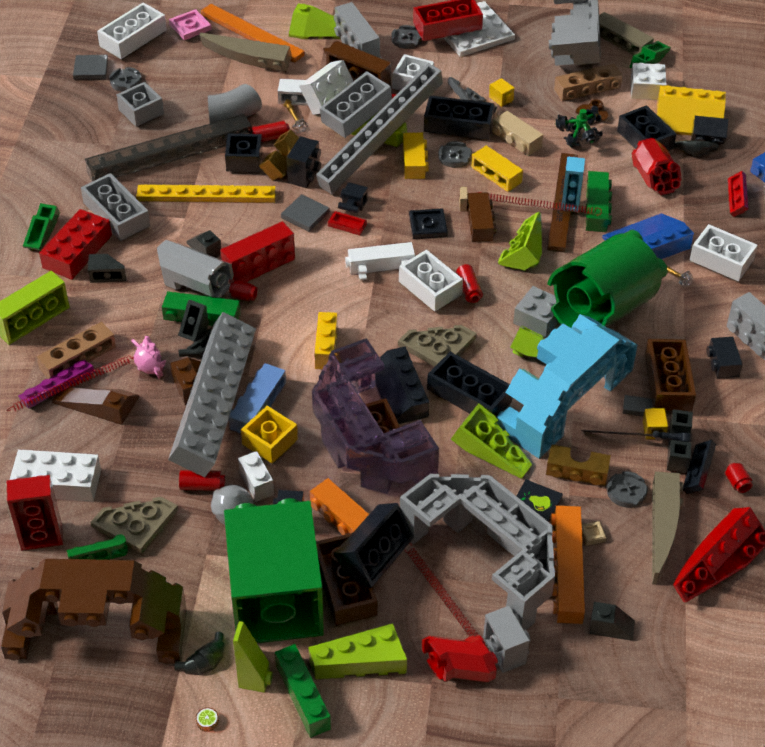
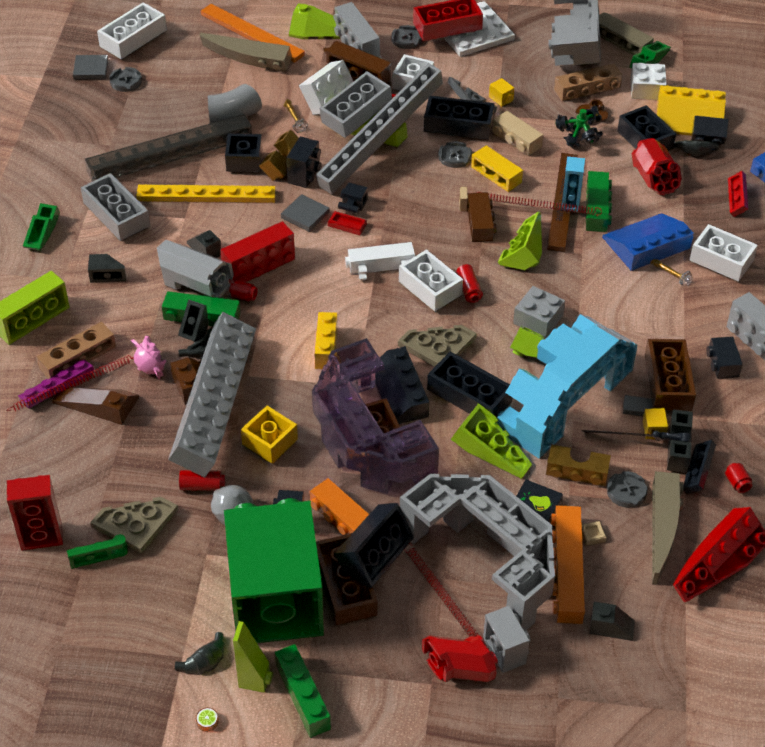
(71, 246): red brick -> none
(72, 474): white brick -> none
(84, 598): reddish brown brick -> none
(140, 104): light grey brick -> none
(190, 24): bright pink plate -> none
(256, 476): white brick -> none
(258, 395): medium blue brick -> none
(271, 131): red brick -> none
(290, 90): white brick -> none
(359, 654): lime wedge -> none
(415, 155): yellow brick -> none
(428, 223): black tile -> none
(607, 280): green brick -> none

